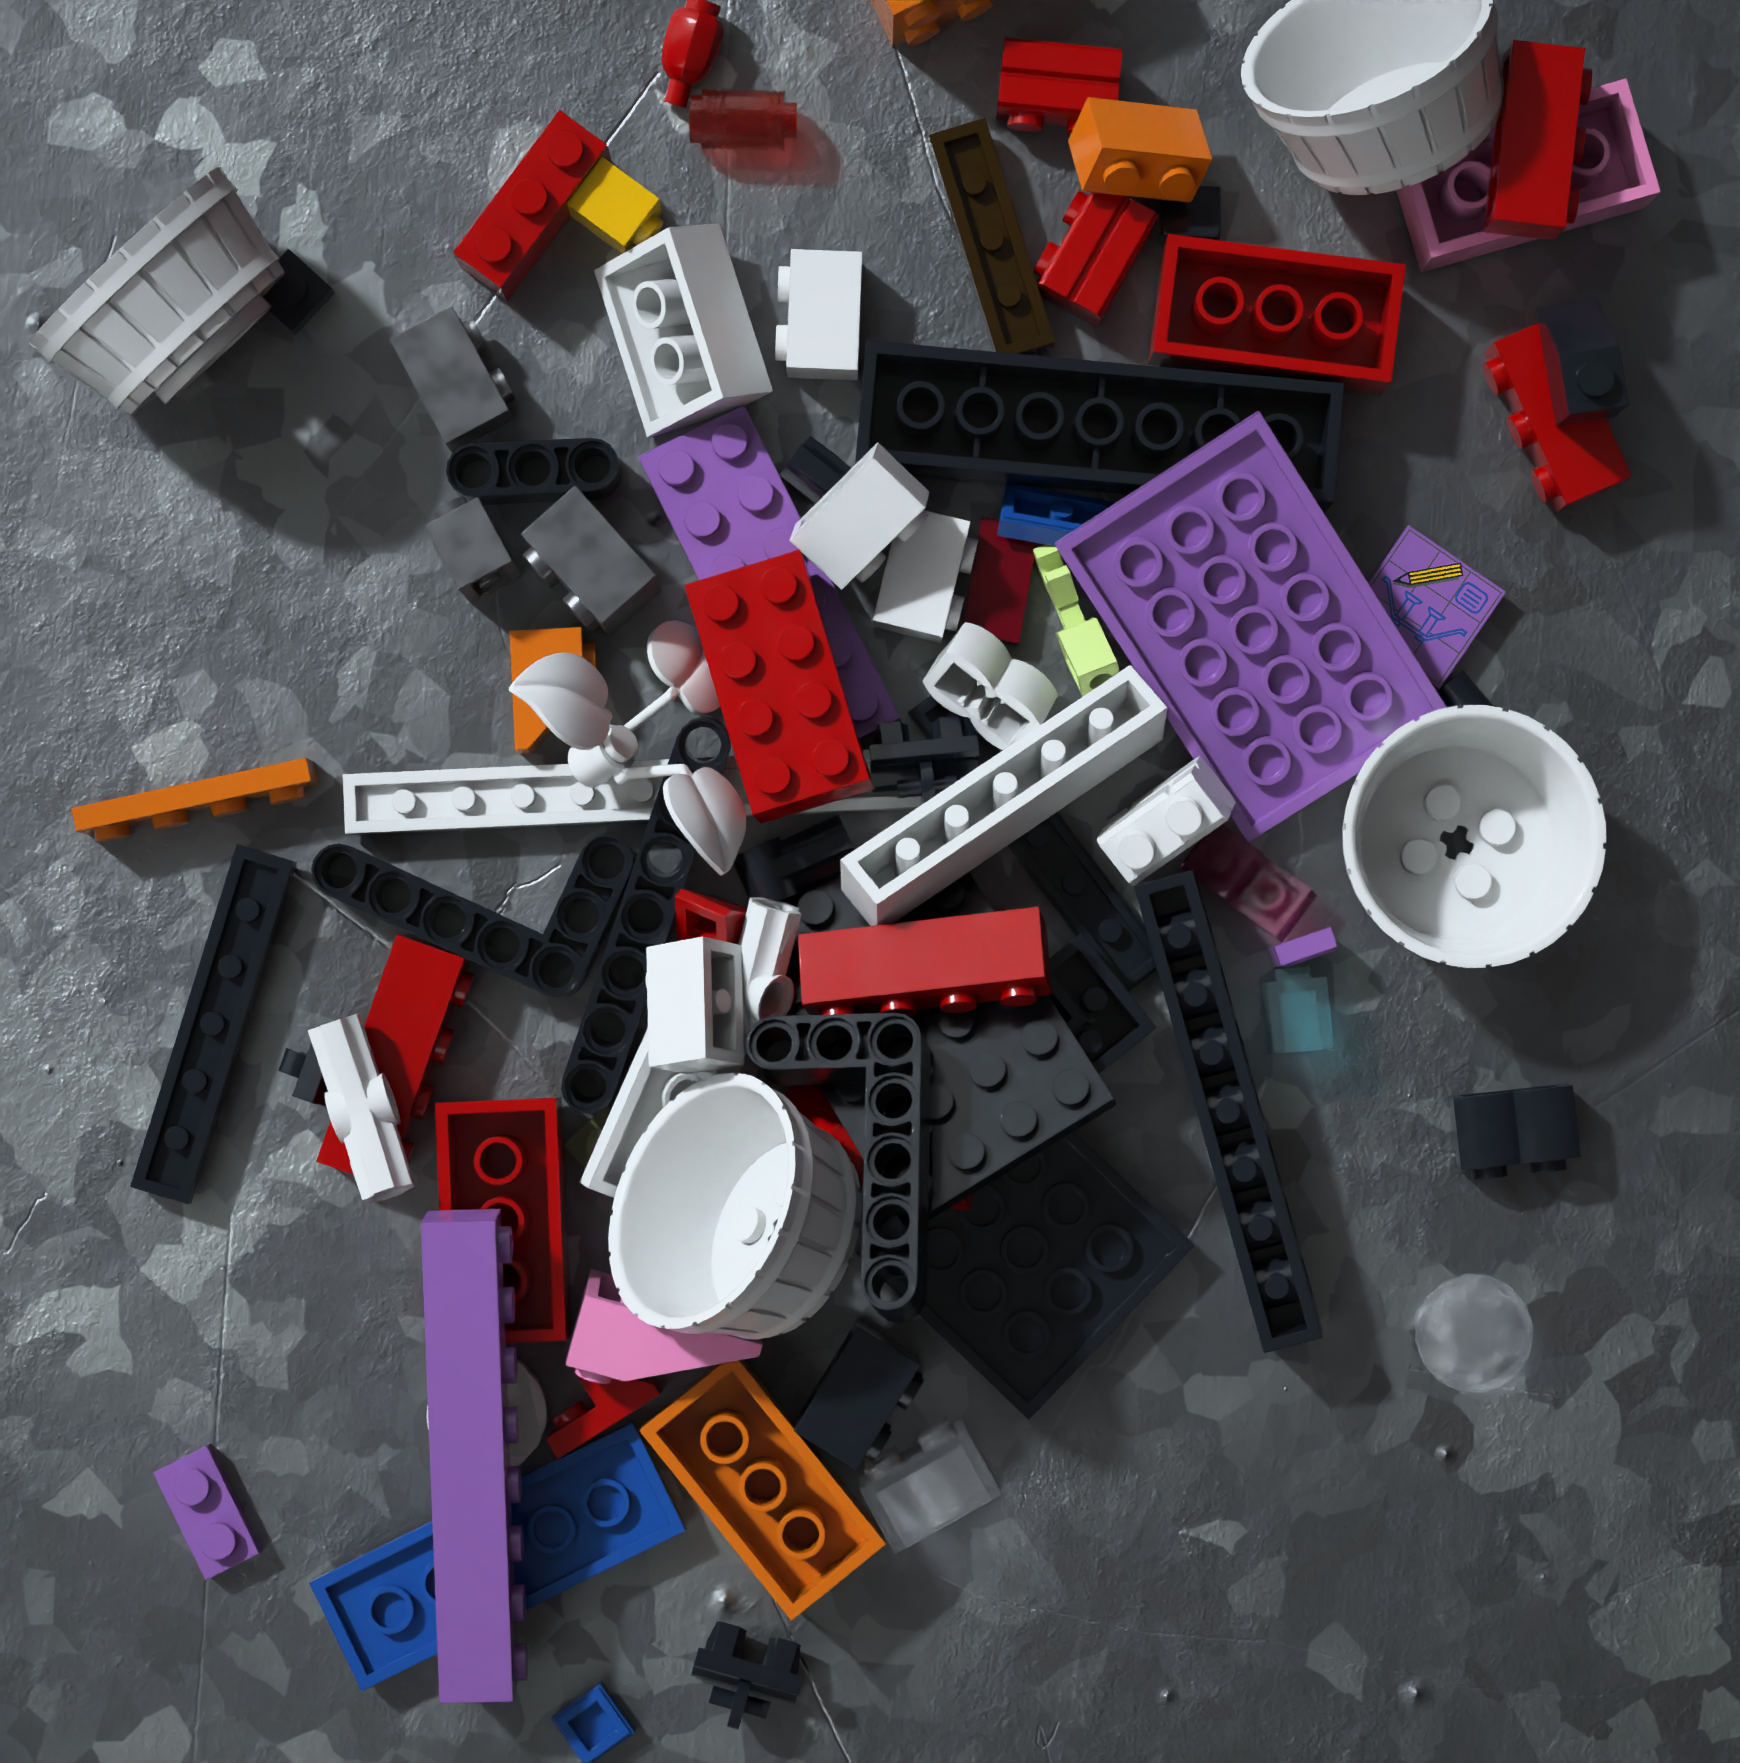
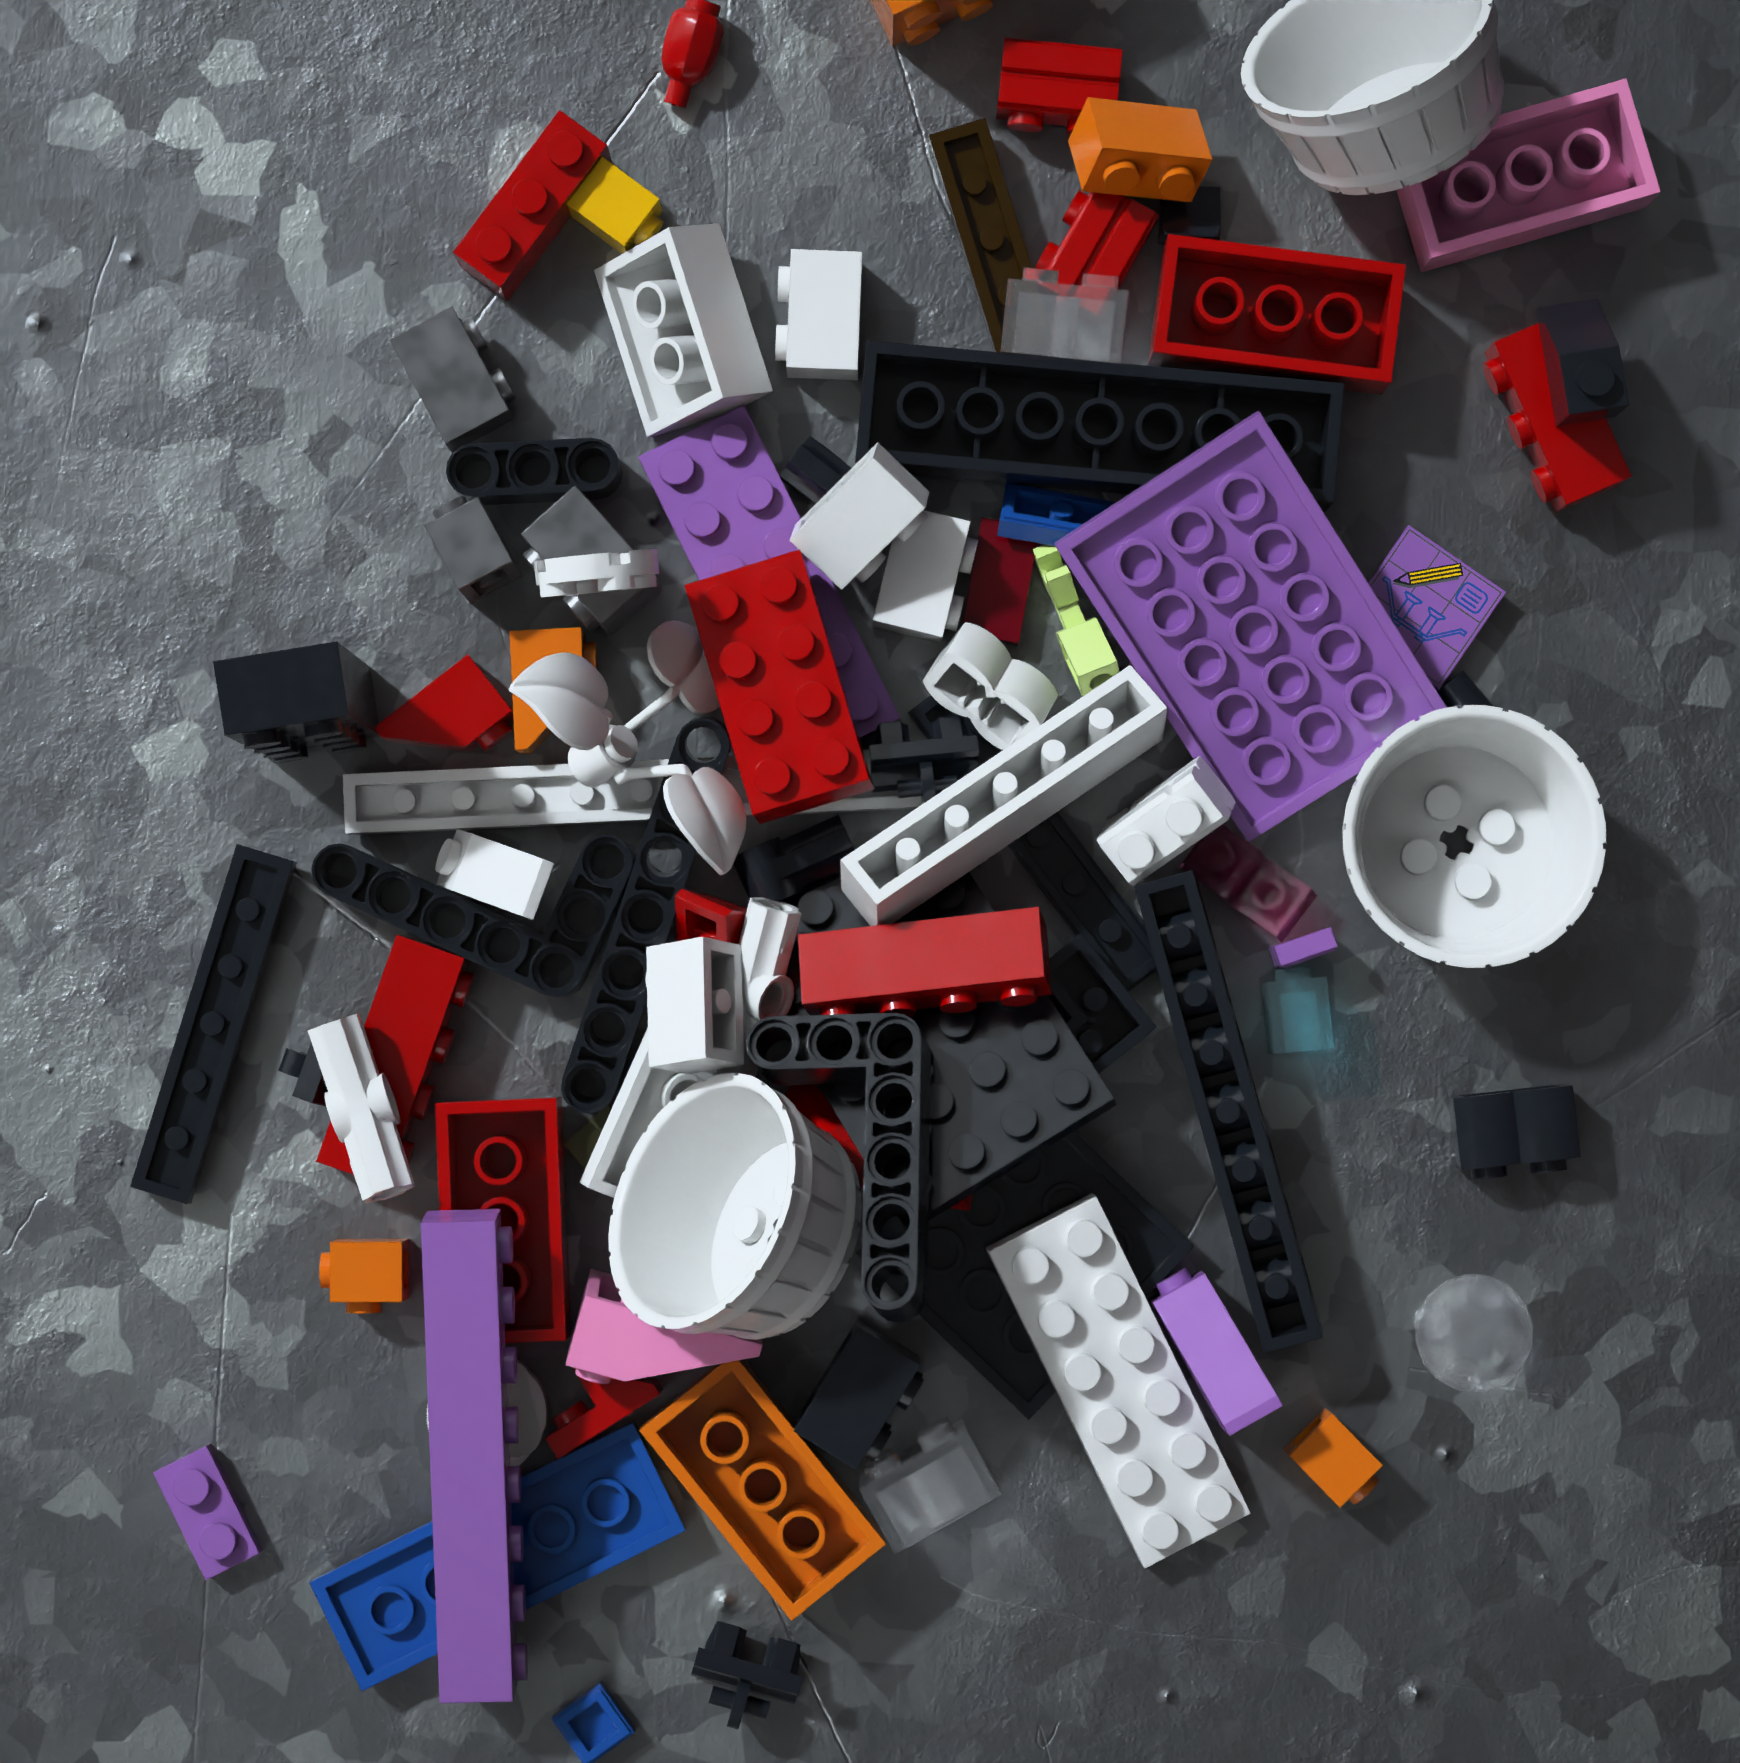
(166, 300): white piece -> none
(171, 805): orange plate -> none
(297, 293): black plate -> none
(297, 701): none -> black brick
(366, 1273): none -> orange brick
(452, 712): none -> red slope
(493, 873): none -> white slope
(596, 573): none -> white plate
(742, 119): clear red head -> none
(1065, 317): none -> clear brick
(1118, 1380): none -> white plate
(1213, 1350): none -> medium lavender slope
(1334, 1459): none -> orange brick
(1537, 141): red brick -> none

